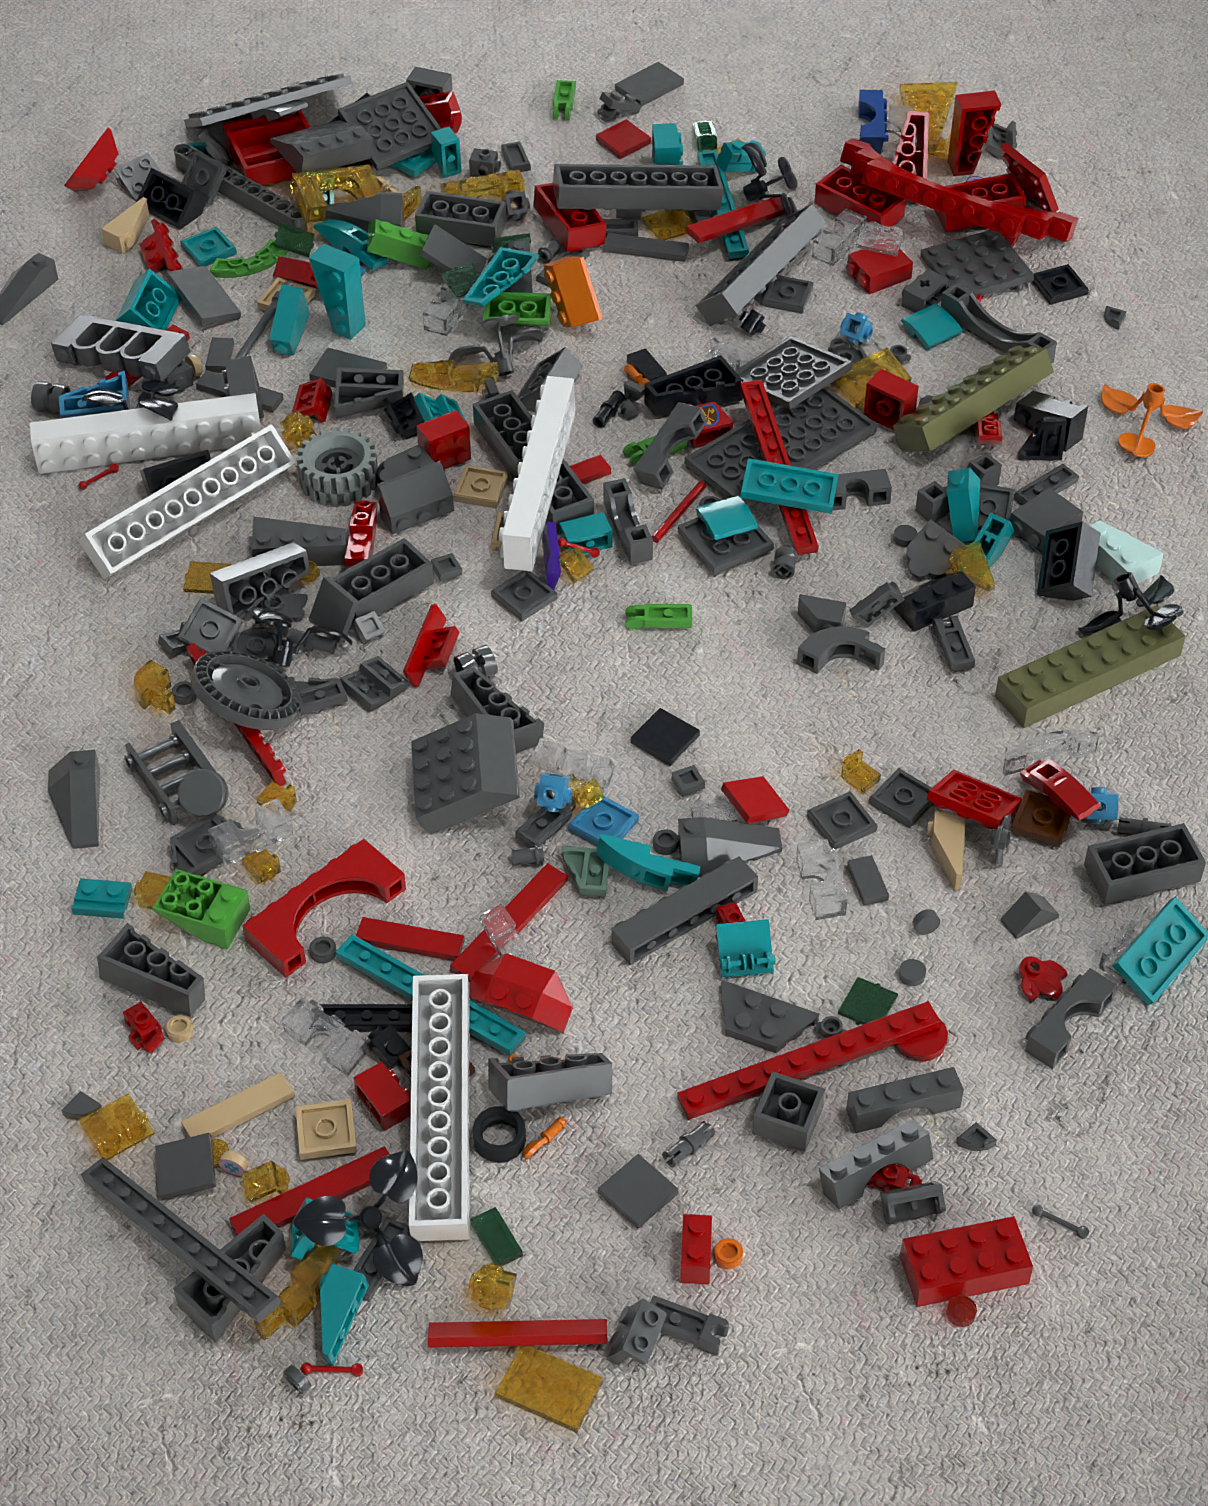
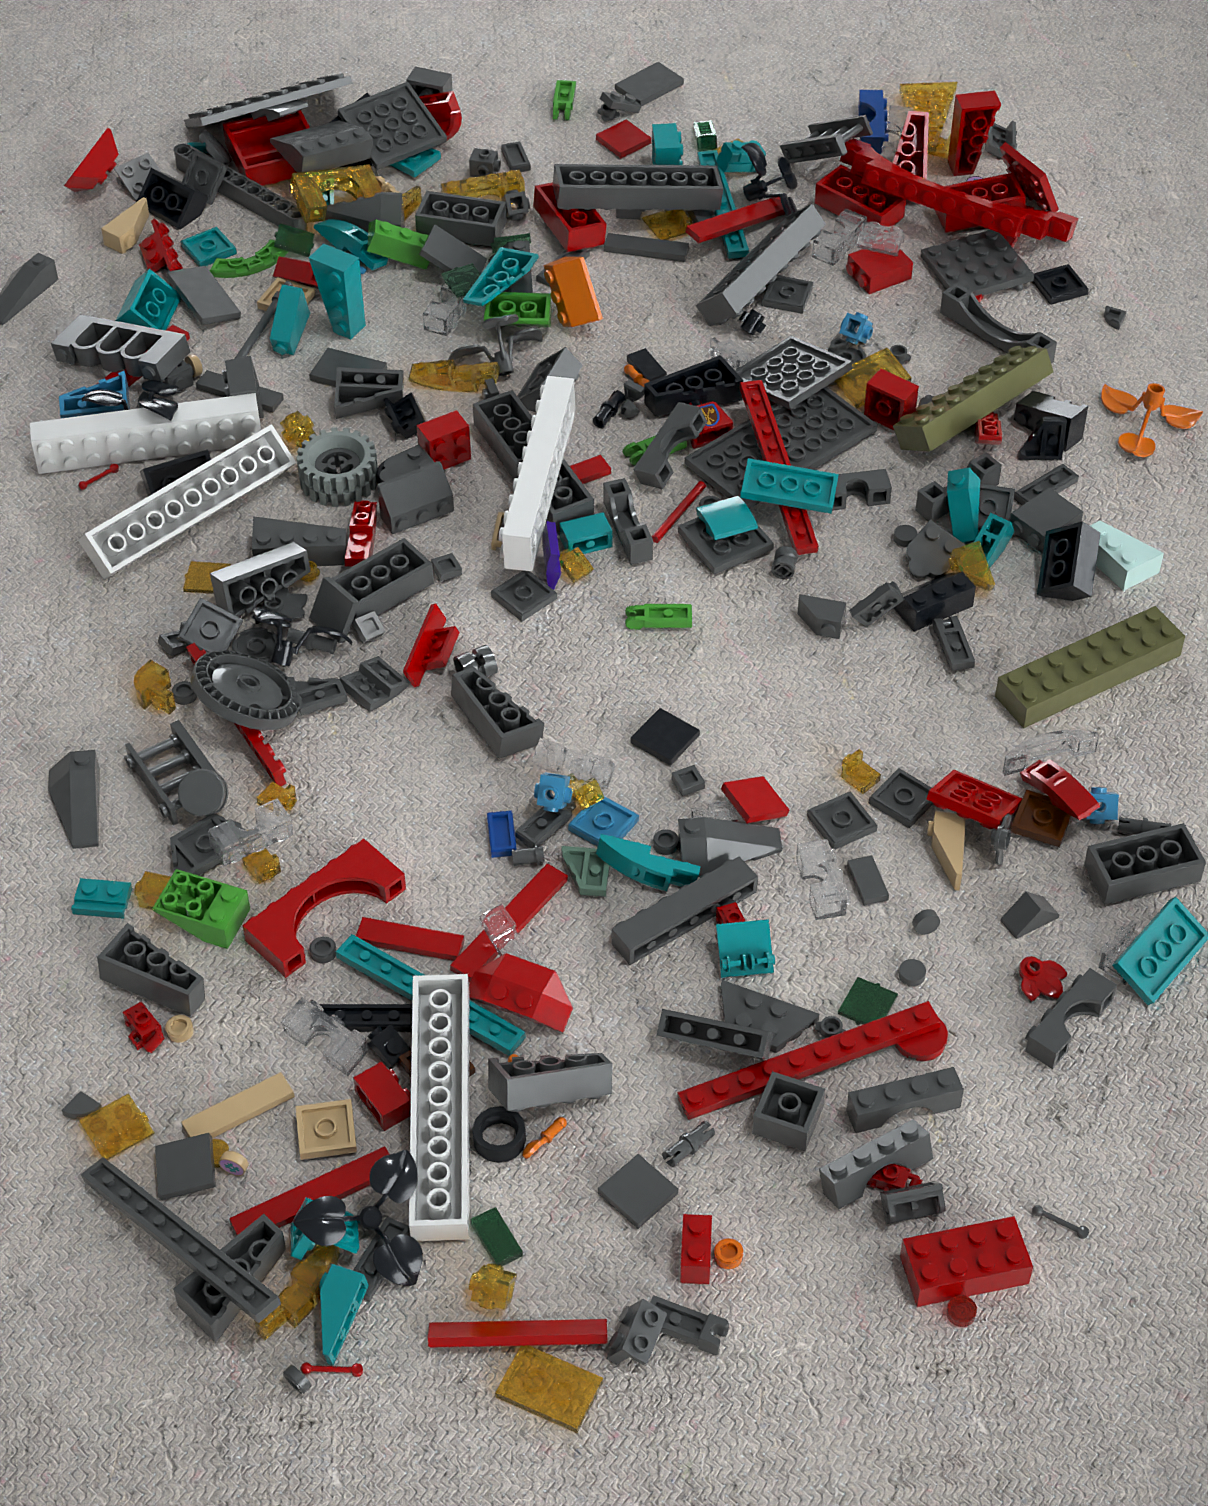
(46, 396): dark grey wheel -> none
(219, 351): dark grey tile -> none
(265, 1180): clear yellow bracket -> none
(313, 399): red bracket -> none
(434, 408): teal slope -> none
(446, 151): teal slope -> none
(464, 770): dark grey slope -> none
(481, 486): tan tile -> none
(501, 833): none -> blue tile
(546, 252): dark grey pin -> none
(594, 551): red hinge -> none
(622, 226): dark grey tile -> none
(715, 1034): none -> dark grey brick
(826, 139): none -> dark grey fence
(839, 643): dark grey arch -> none
(924, 291): dark grey brick -> none
(932, 326): teal slope -> none
(976, 1139): dark grey tile -> none
(1129, 590): black plant -> none

